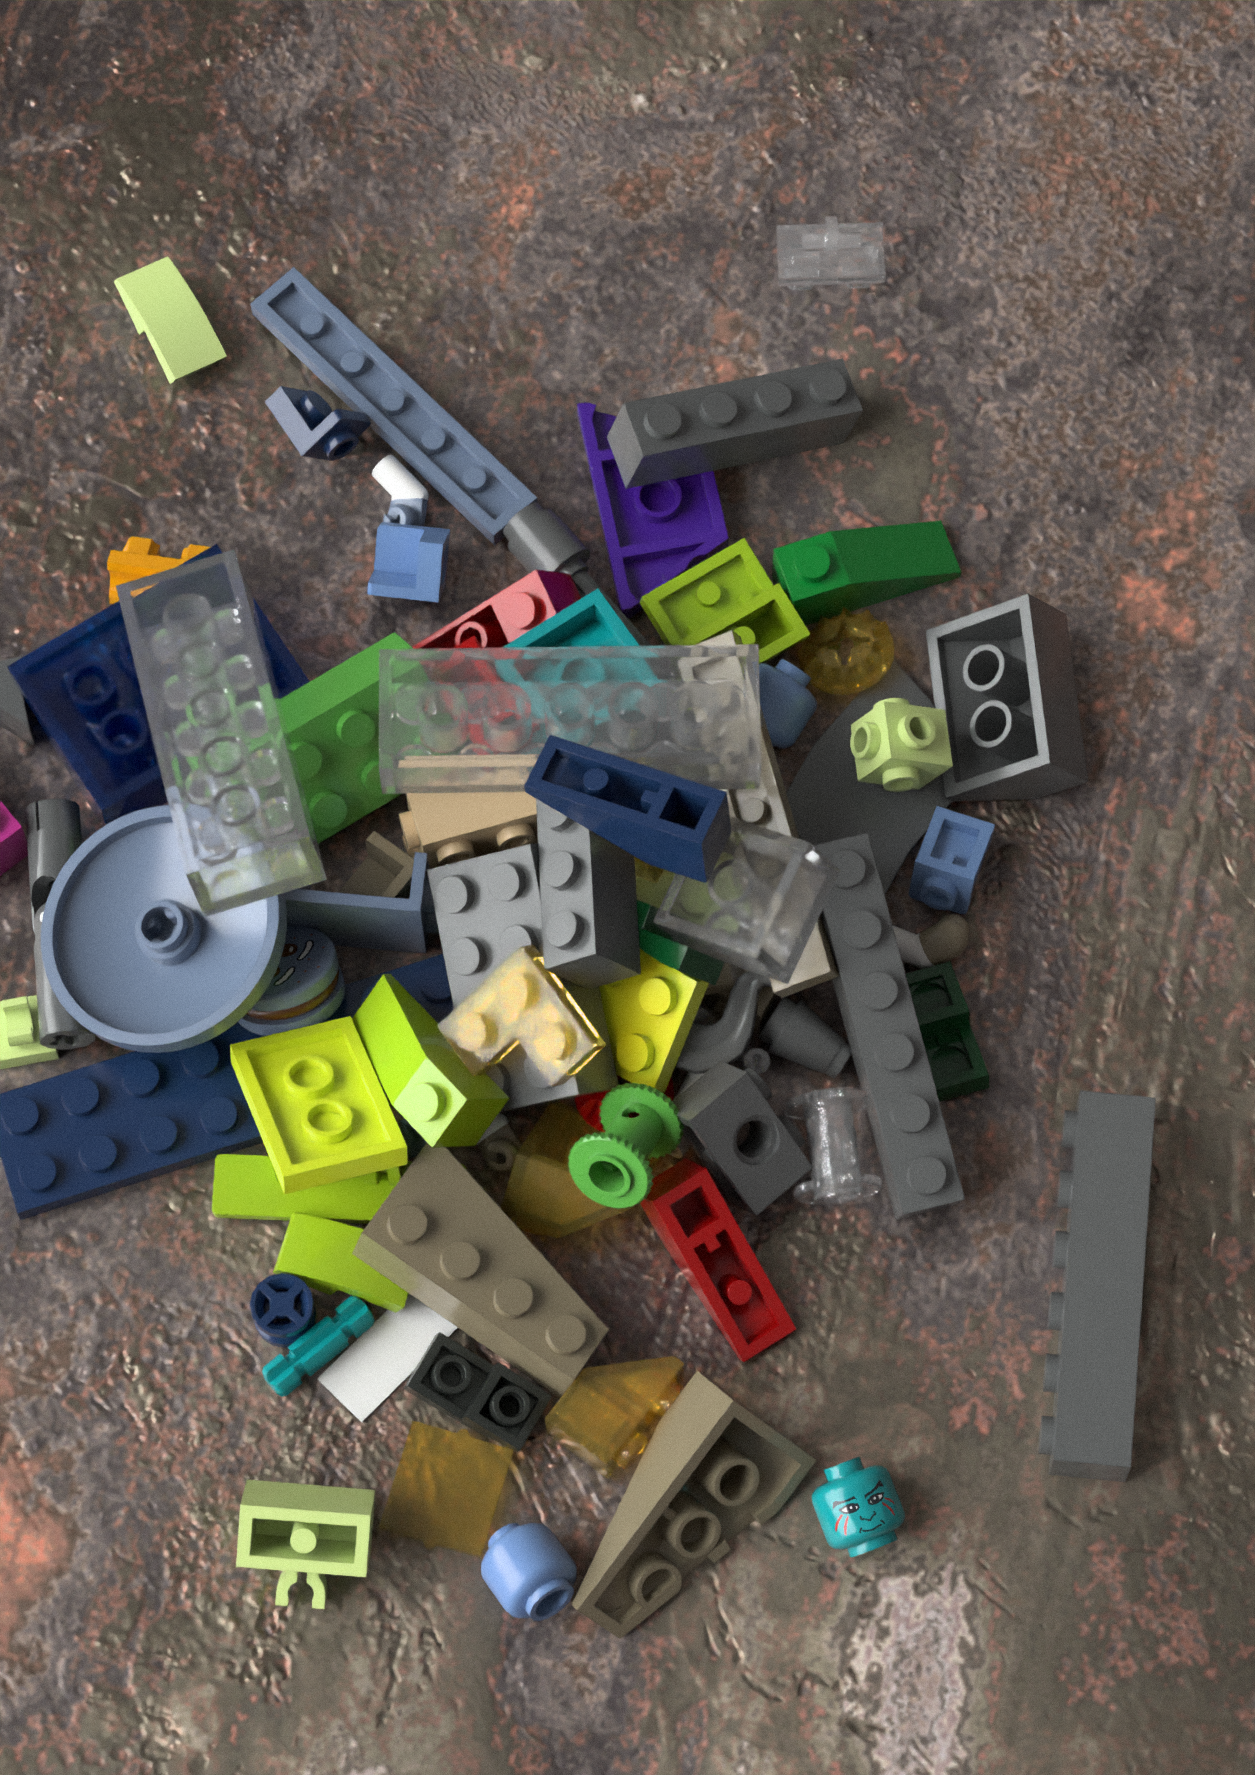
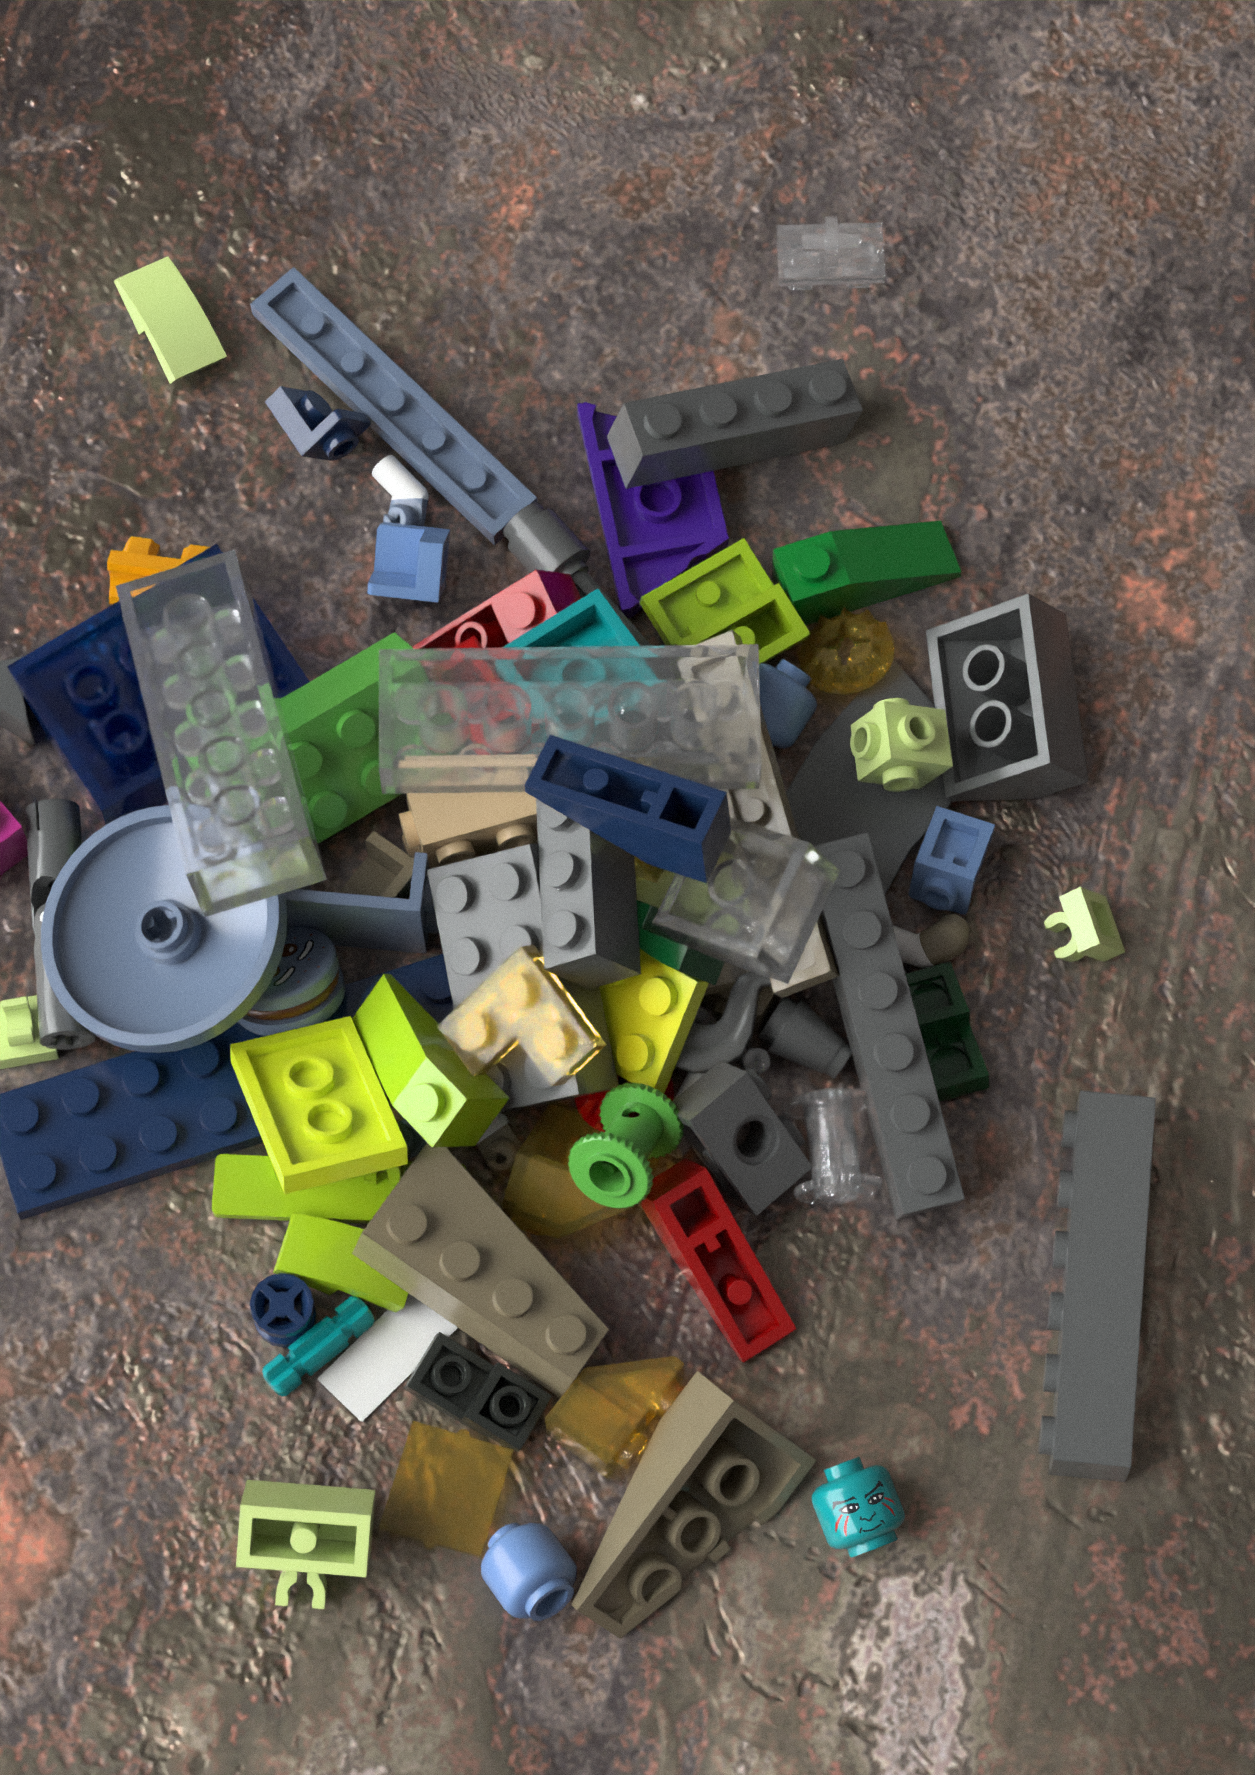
(1090, 924): none -> yellowish green tile

